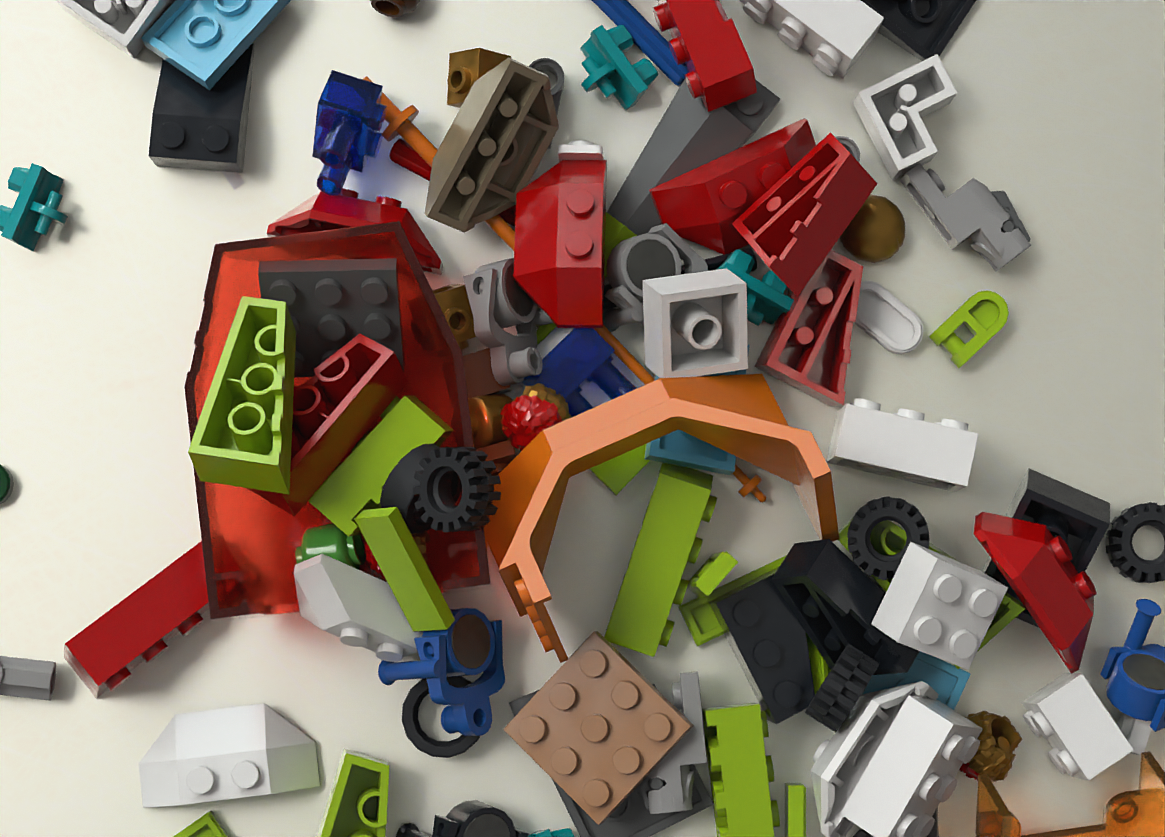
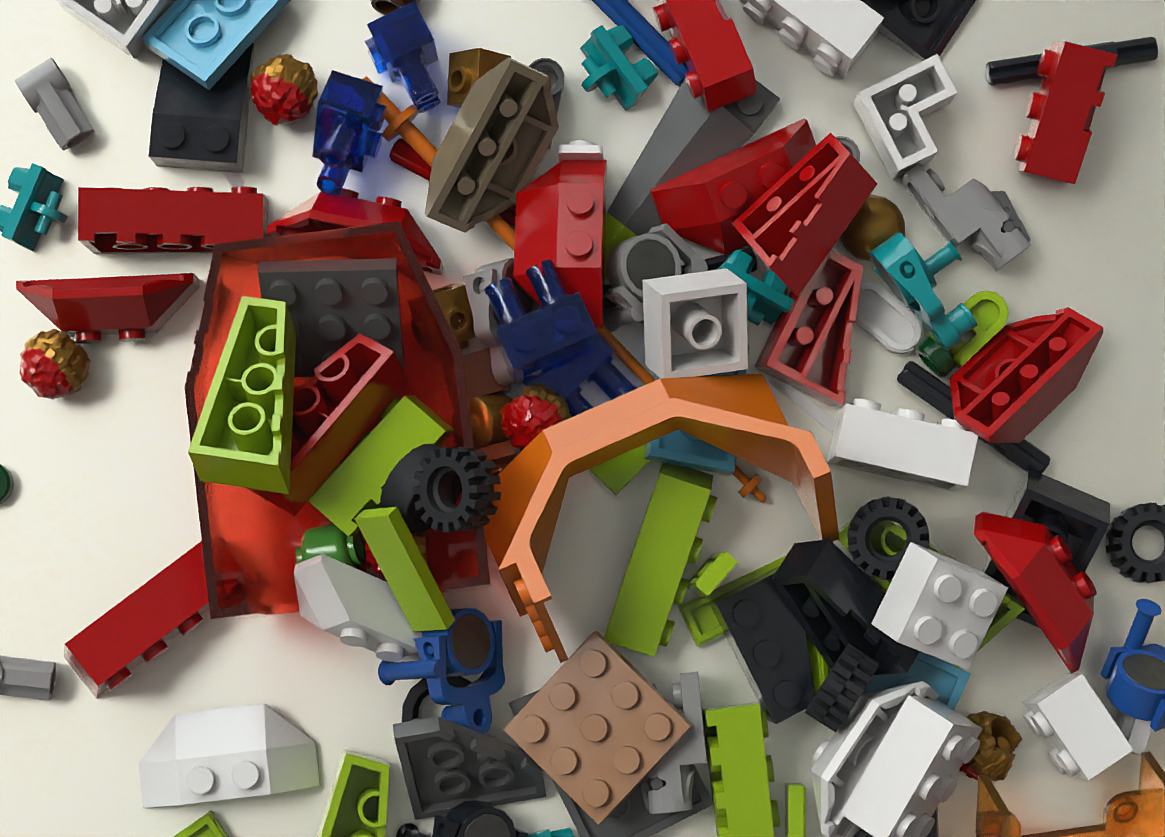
(50, 95): none -> light grey piece
(53, 364): none -> piece
(110, 304): none -> red wedge
(168, 220): none -> red wedge
(283, 89): none -> piece
(403, 49): none -> clear blue brick
(456, 765): none -> dark grey plate
(546, 335): none -> clear blue brick
(804, 403): none -> white sticker
(913, 283): none -> teal piece
(934, 357): none -> dark green tile
(939, 396): none -> black axle
(1023, 374): none -> red wedge
(1026, 67): none -> black axle
(1063, 110): none -> red wedge

